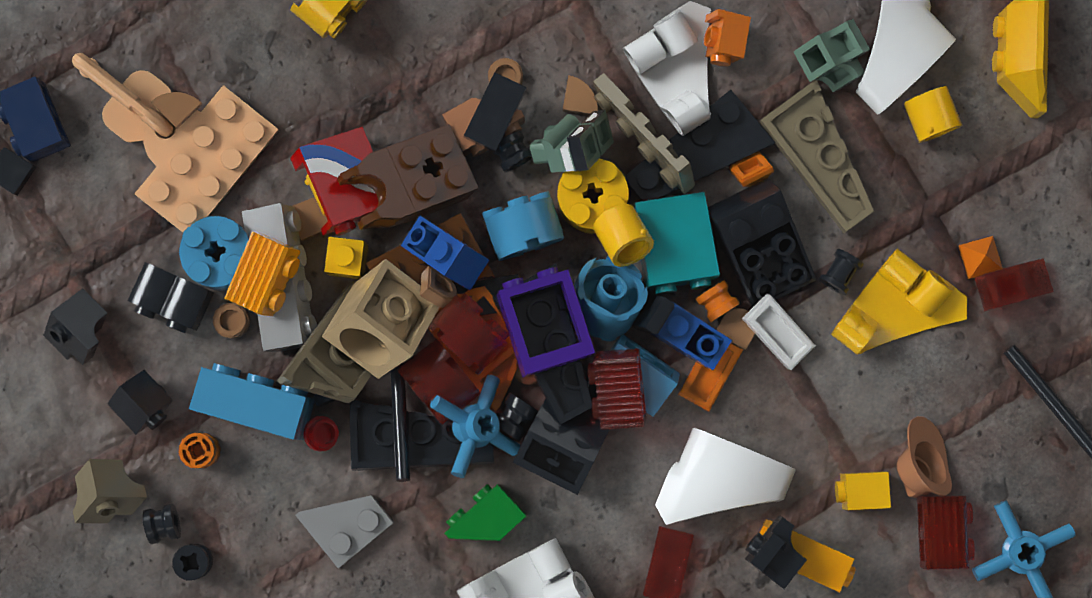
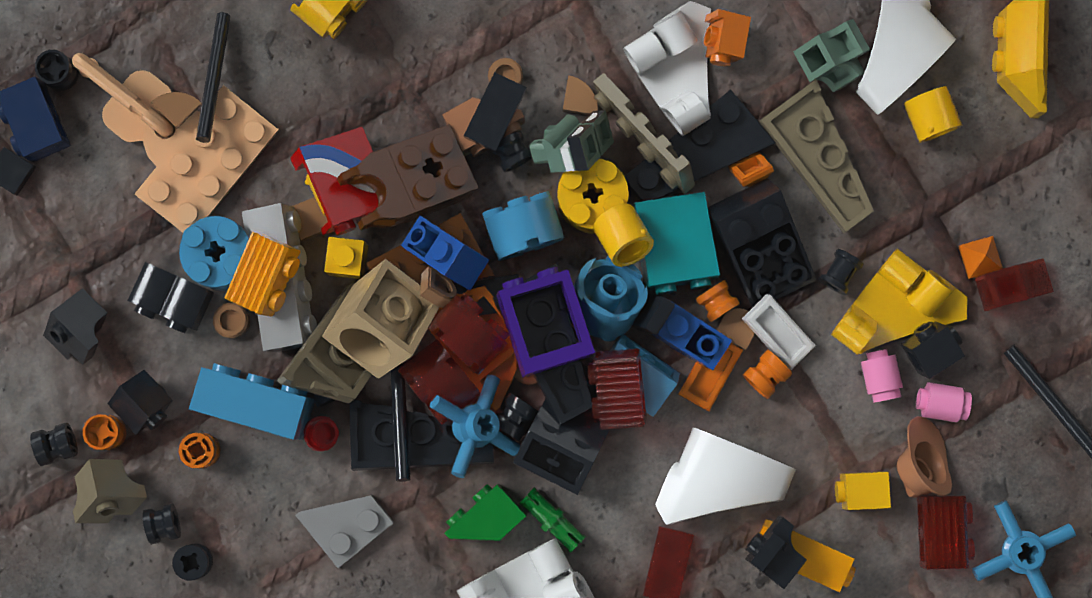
(50, 66): none -> black wheel
(54, 444): none -> black wheel
(97, 431): none -> orange wheel
(213, 77): none -> black bar
(552, 519): none -> green pin
(767, 374): none -> orange wheel
(882, 376): none -> bright pink brick
(933, 348): none -> black brick
(944, 402): none -> bright pink brick

